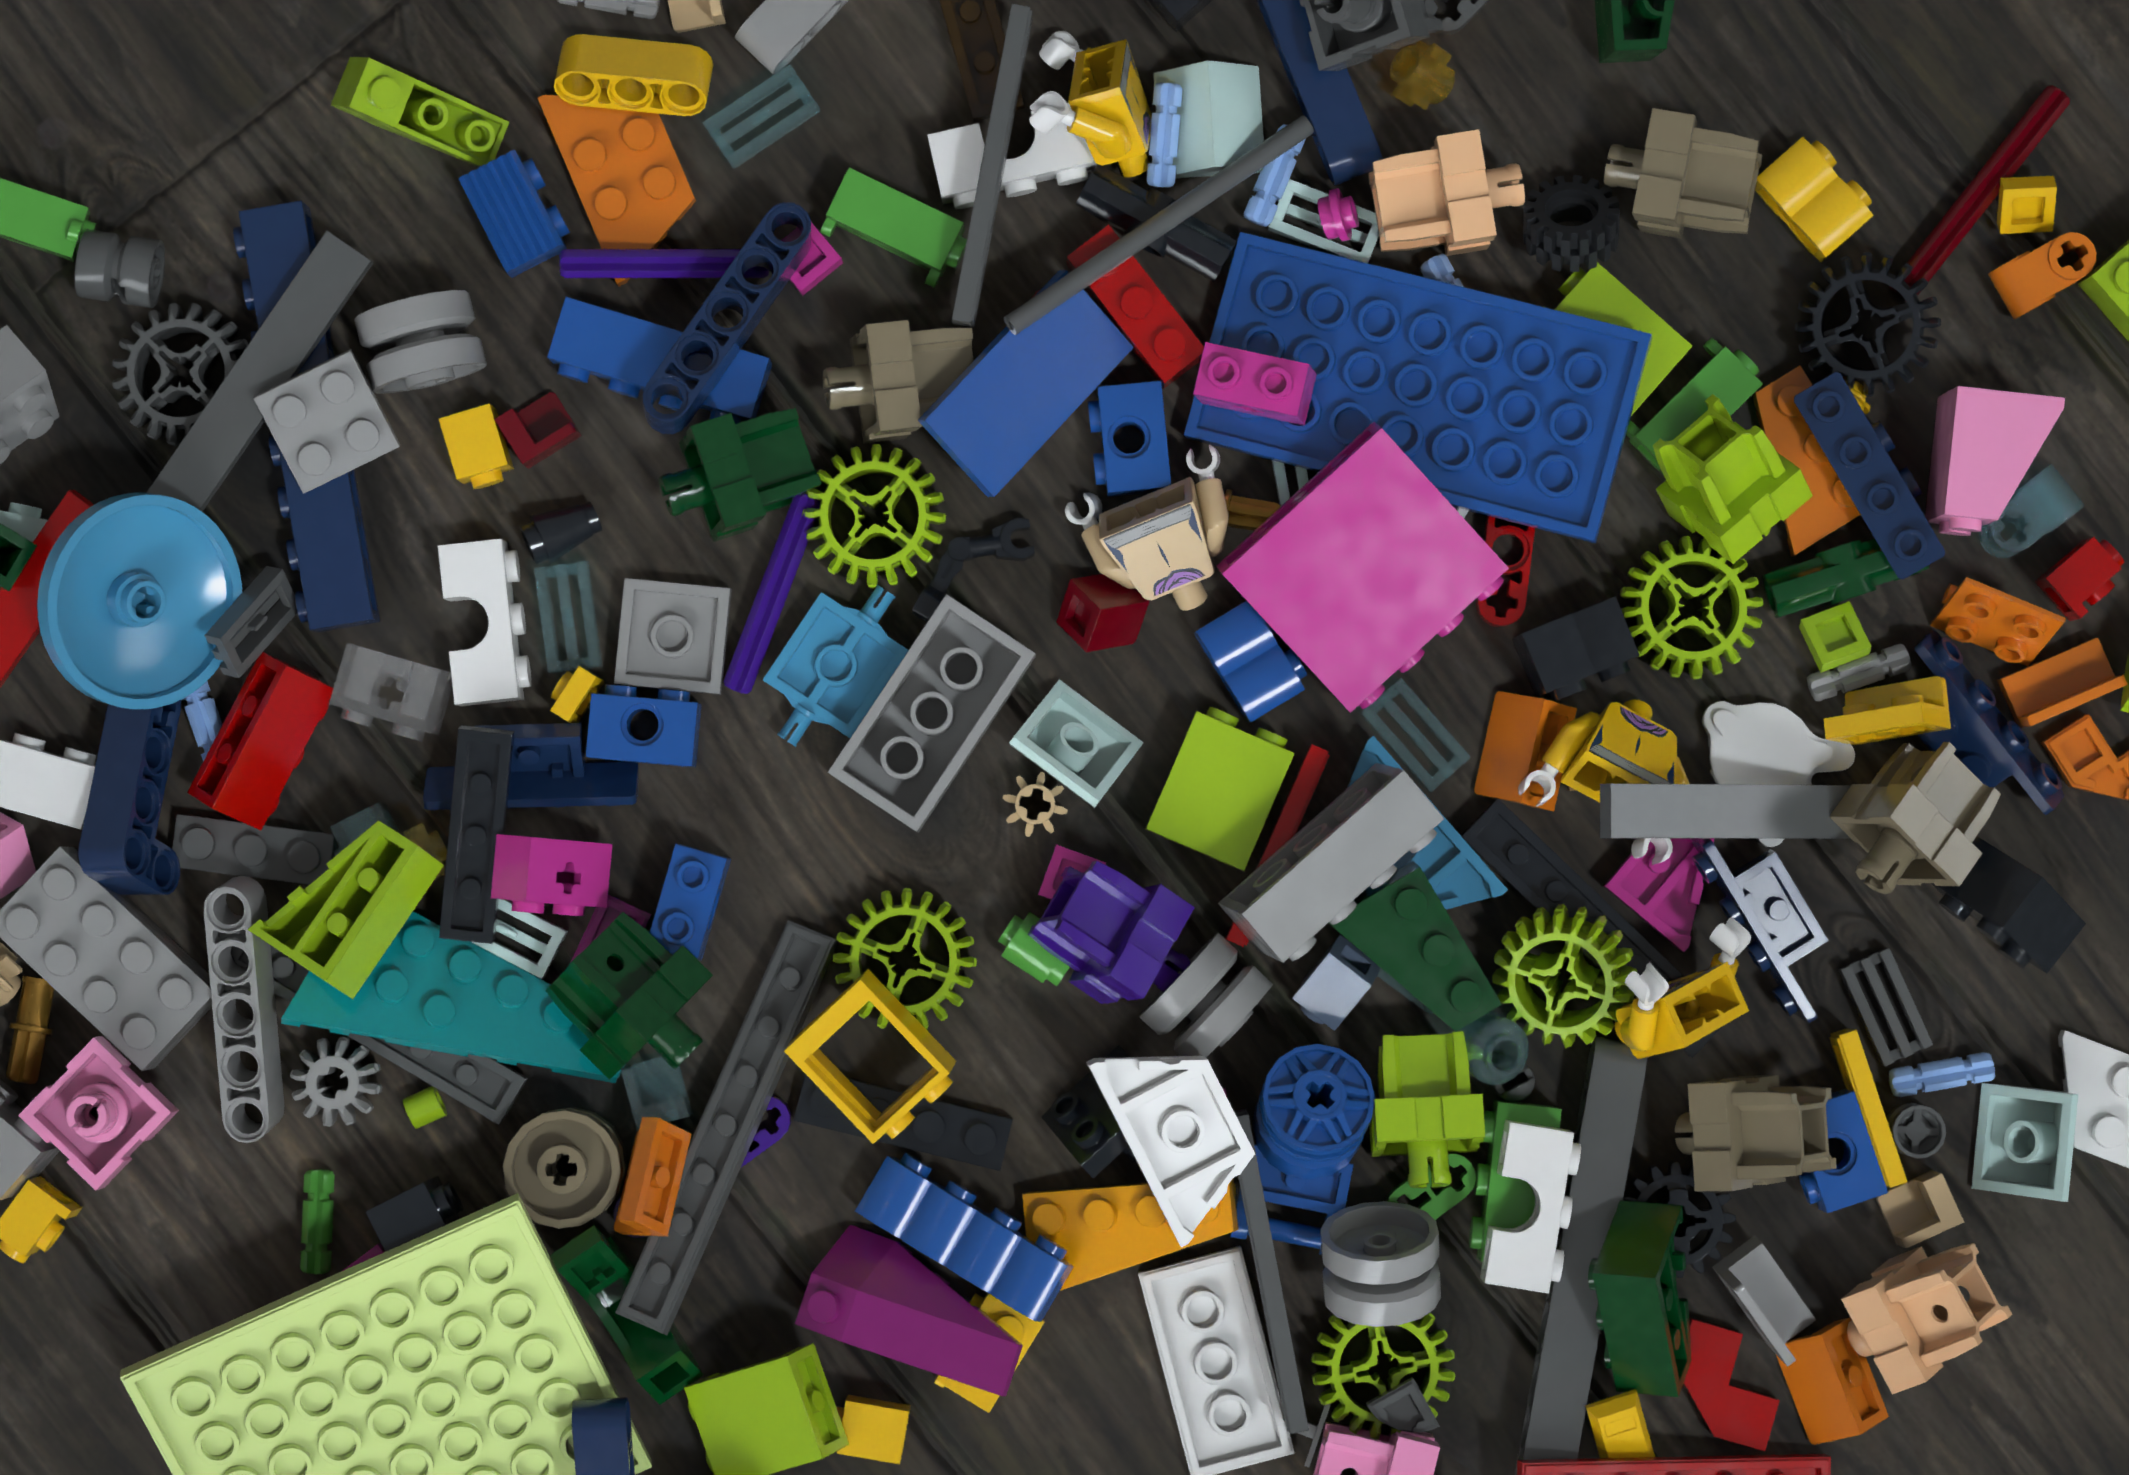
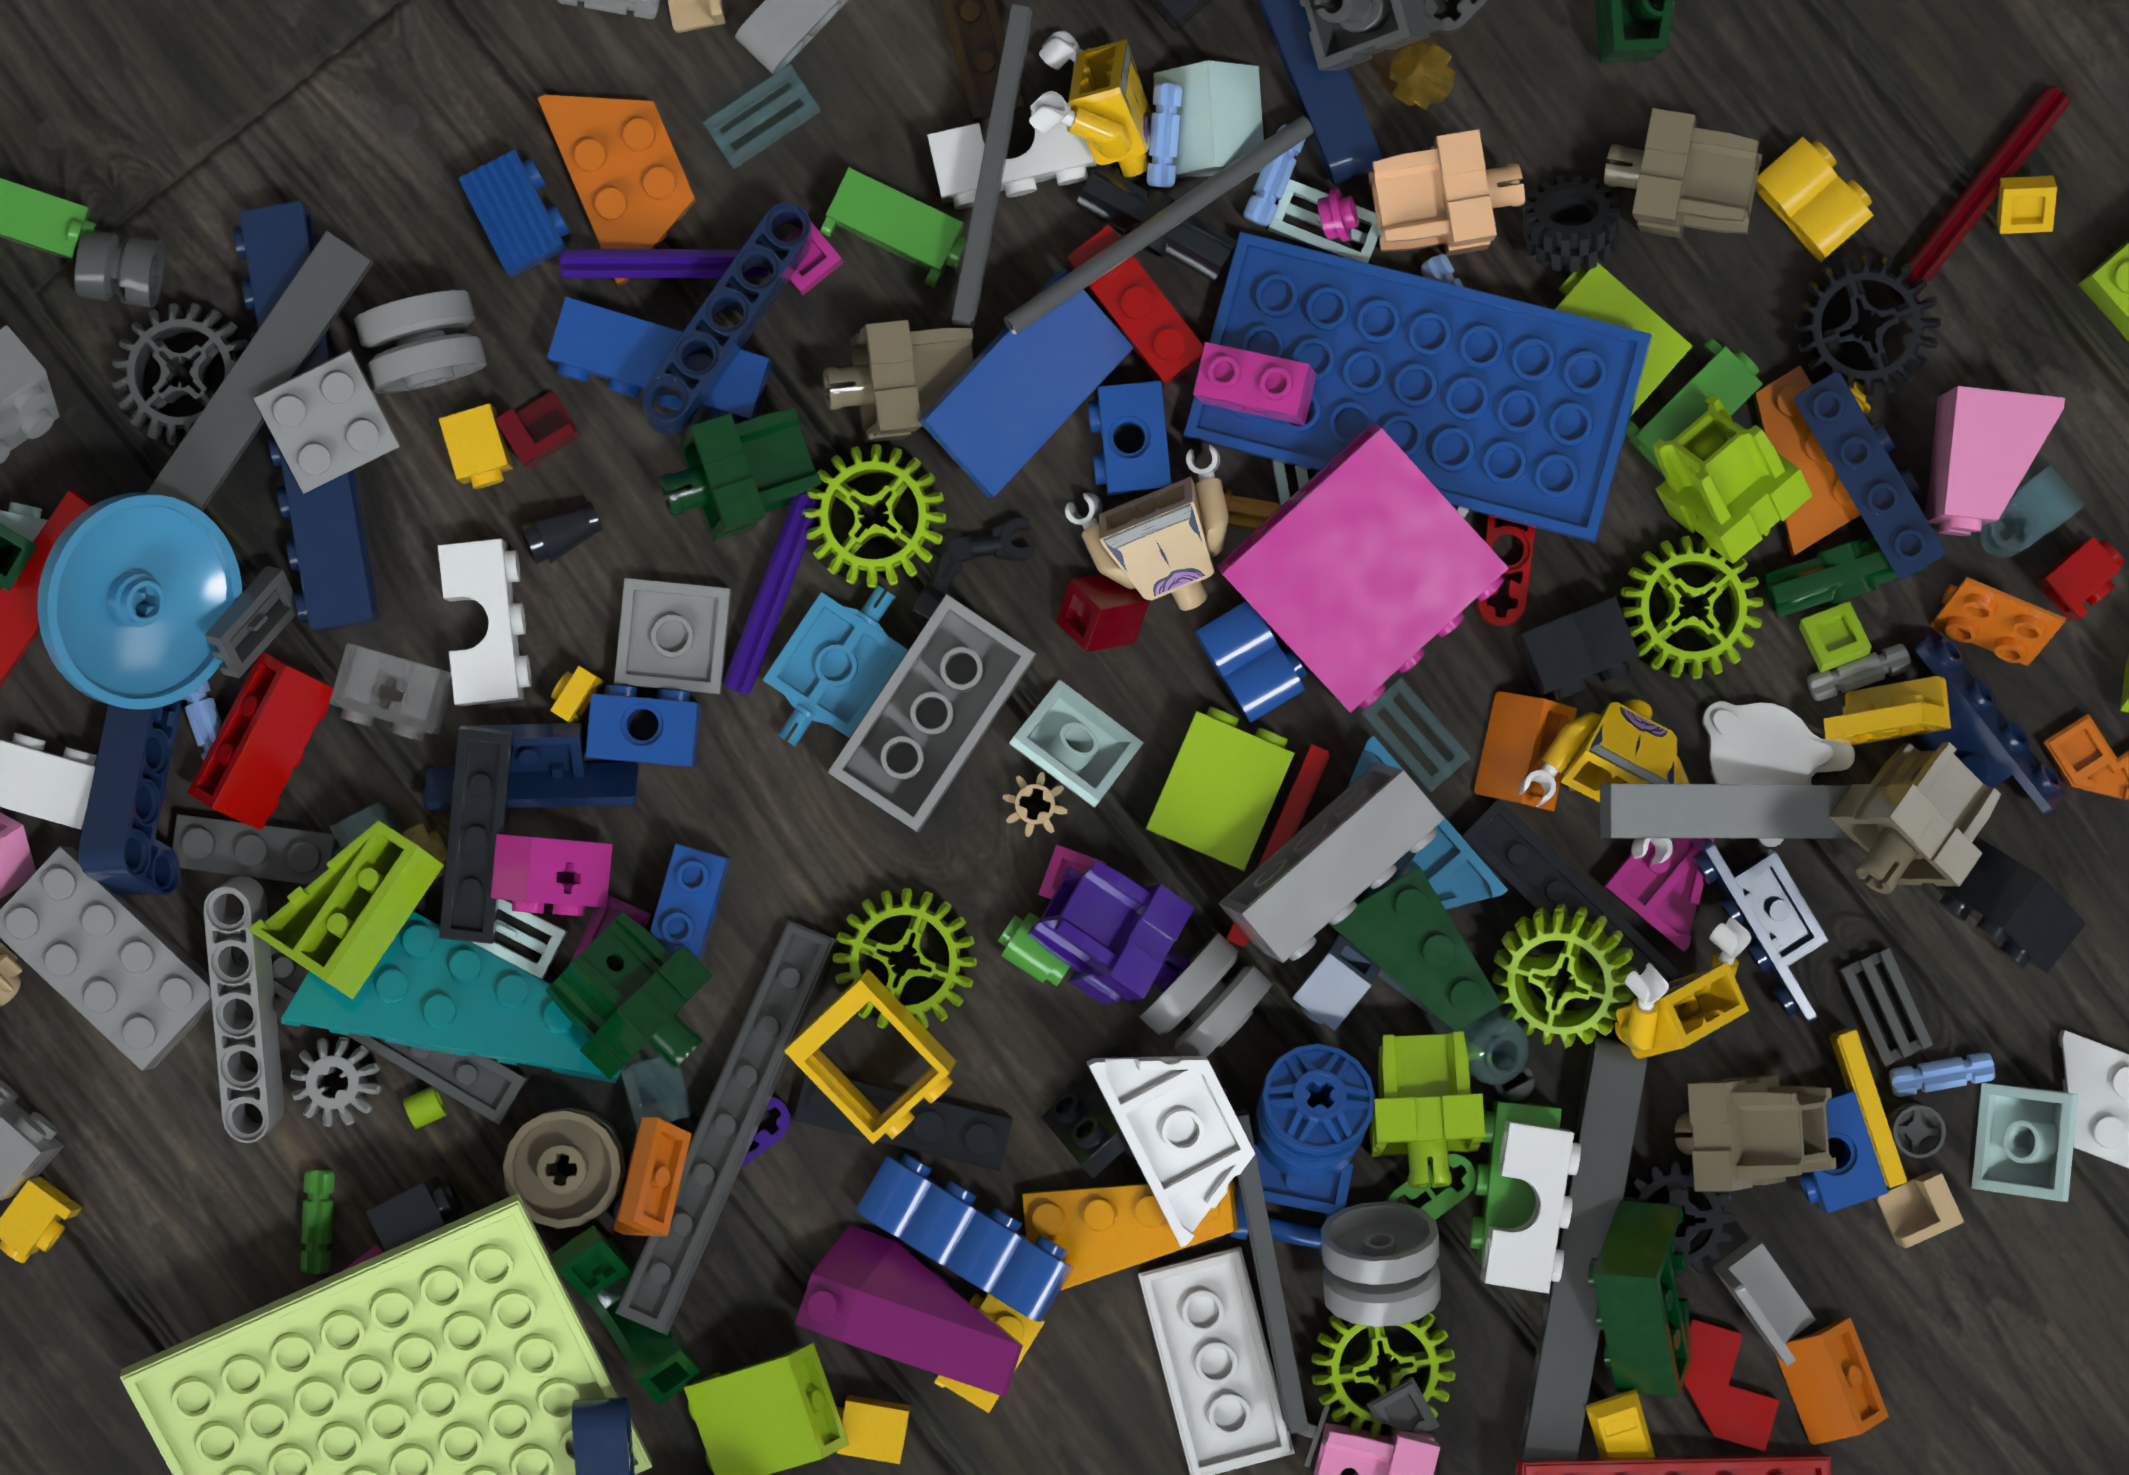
(30, 1030): pearl gold axle -> none
(126, 1112): bright pink piece -> none
(418, 111): lime slope -> none
(547, 620): clear light blue tile -> none
(633, 75): yellow beam -> none
(1917, 1315): light nougat piece -> none
(2037, 276): orange piece -> none
(2059, 683): orange panel -> none

